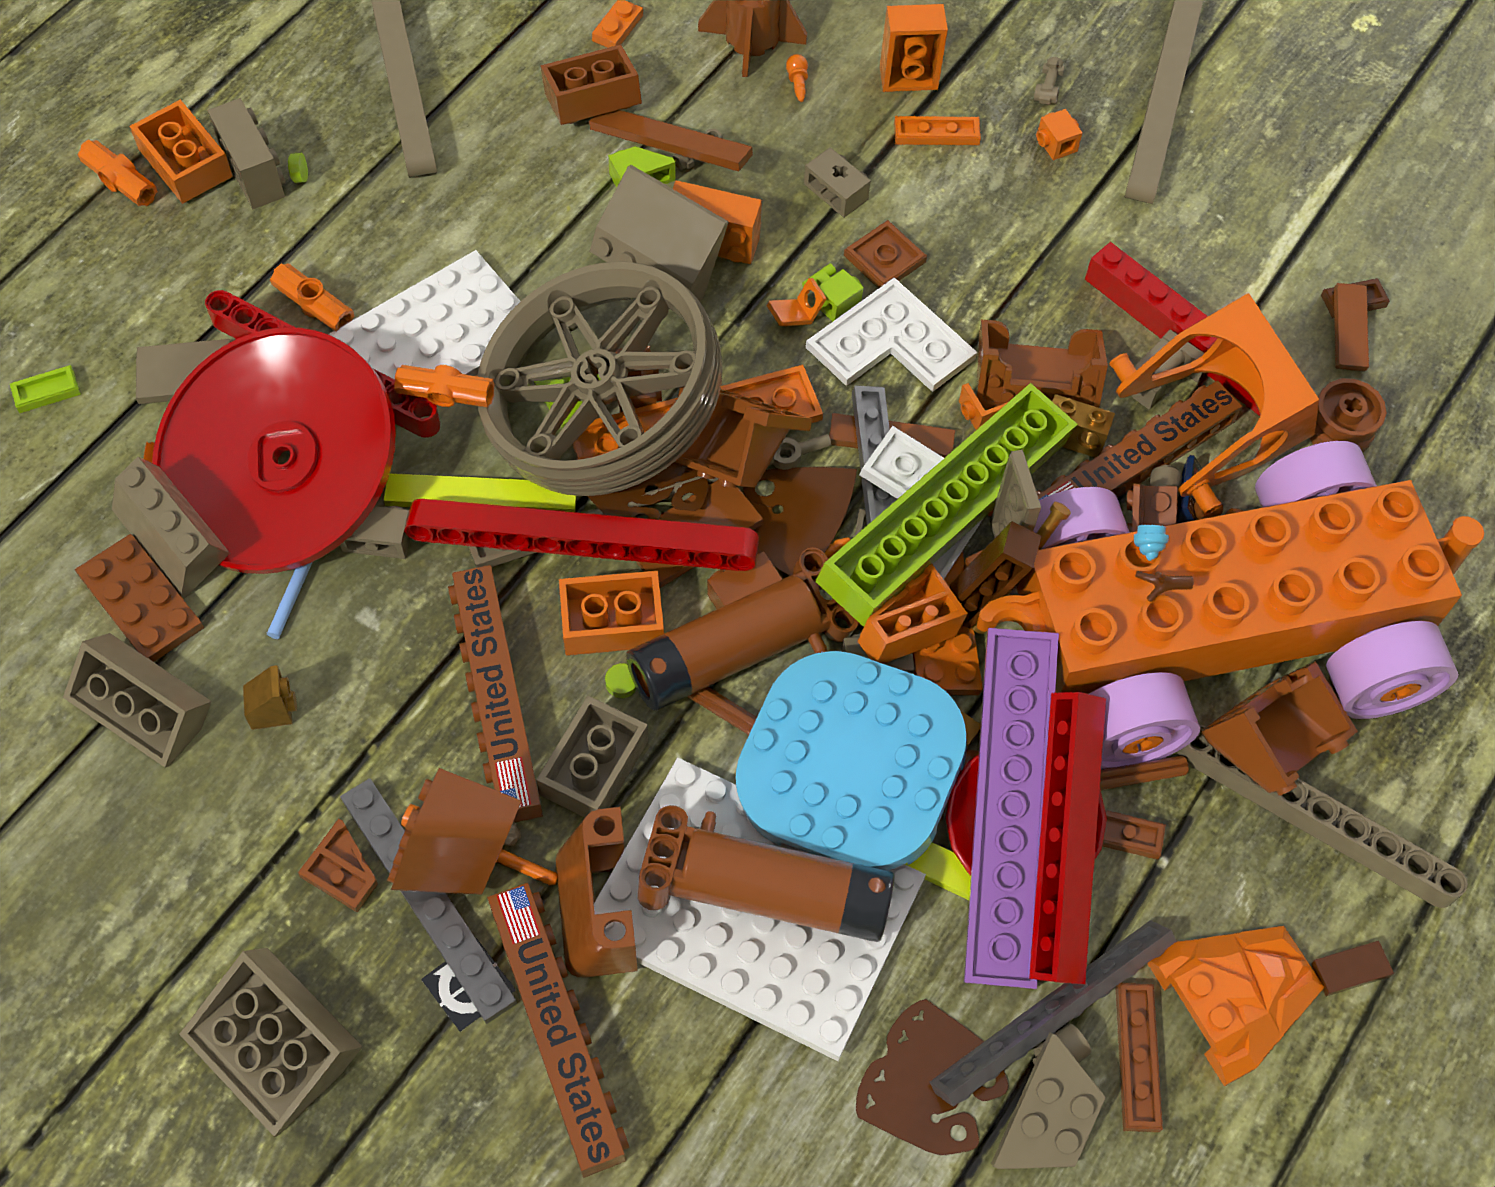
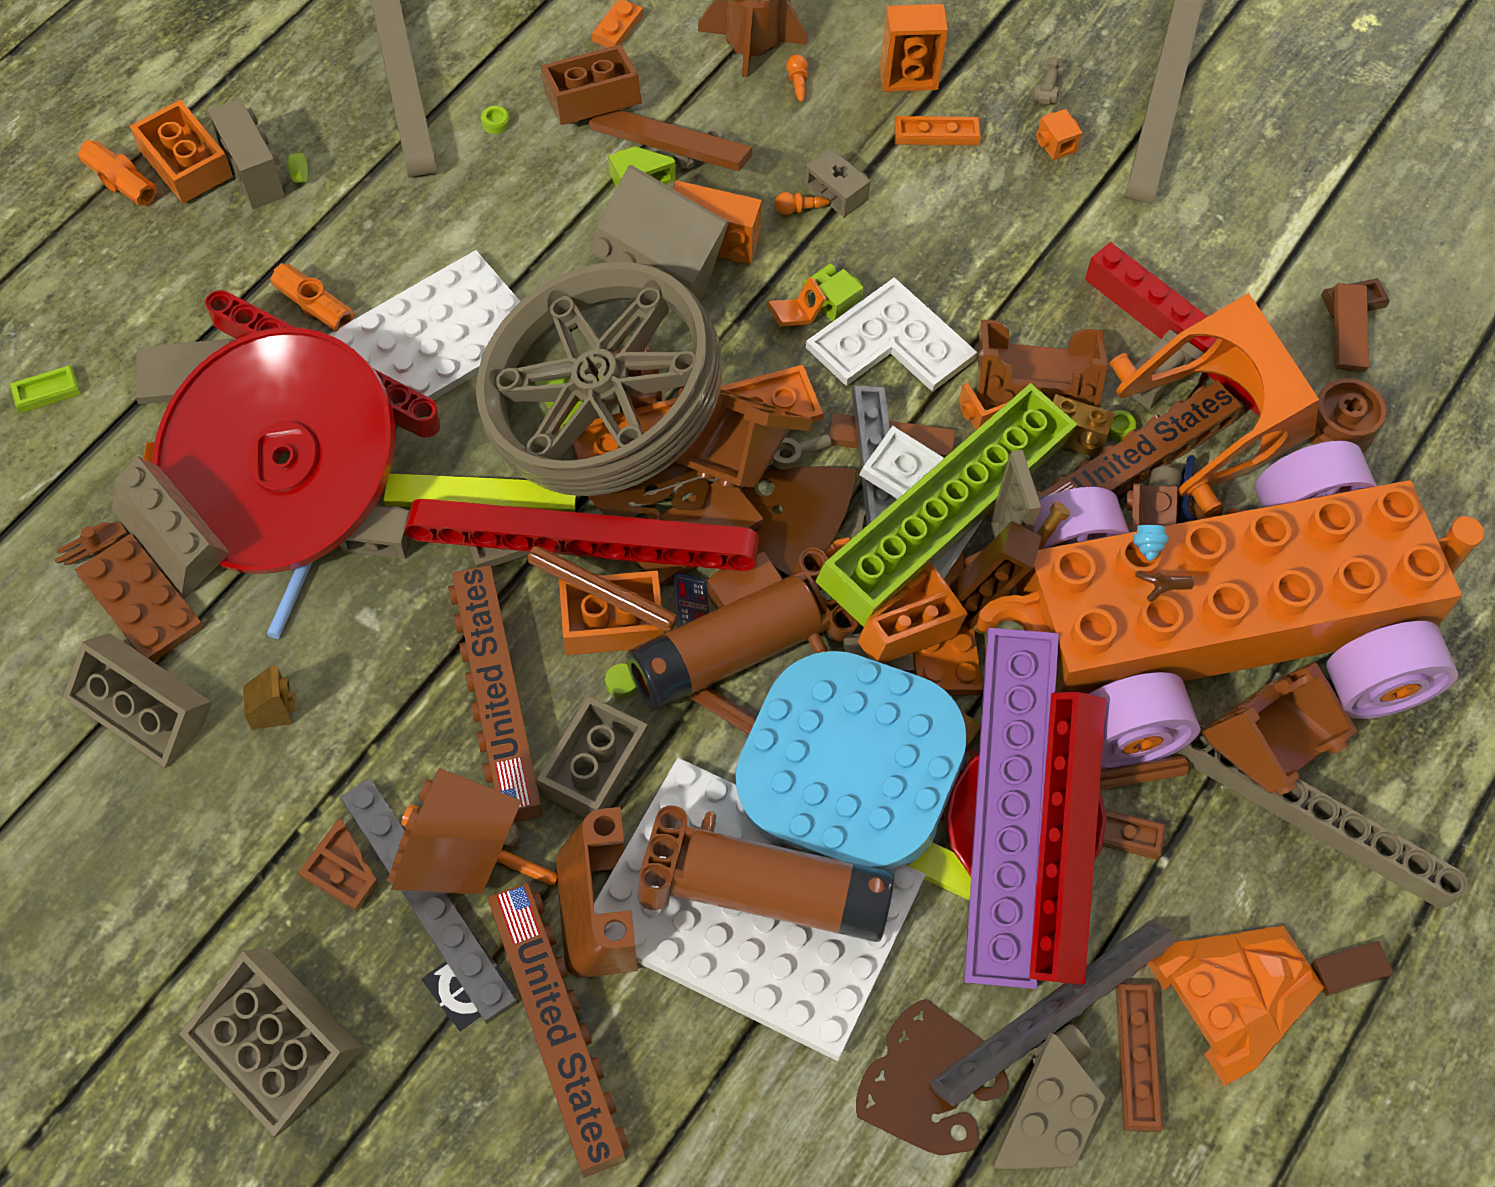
(94, 541): none -> dark orange piece
(444, 386): orange piece -> none
(495, 119): none -> lime tile
(602, 588): none -> dark orange axle
(690, 598): none -> slope
(787, 203): none -> orange bar
(885, 254): dark orange tile -> none
(1121, 425): none -> lime tile

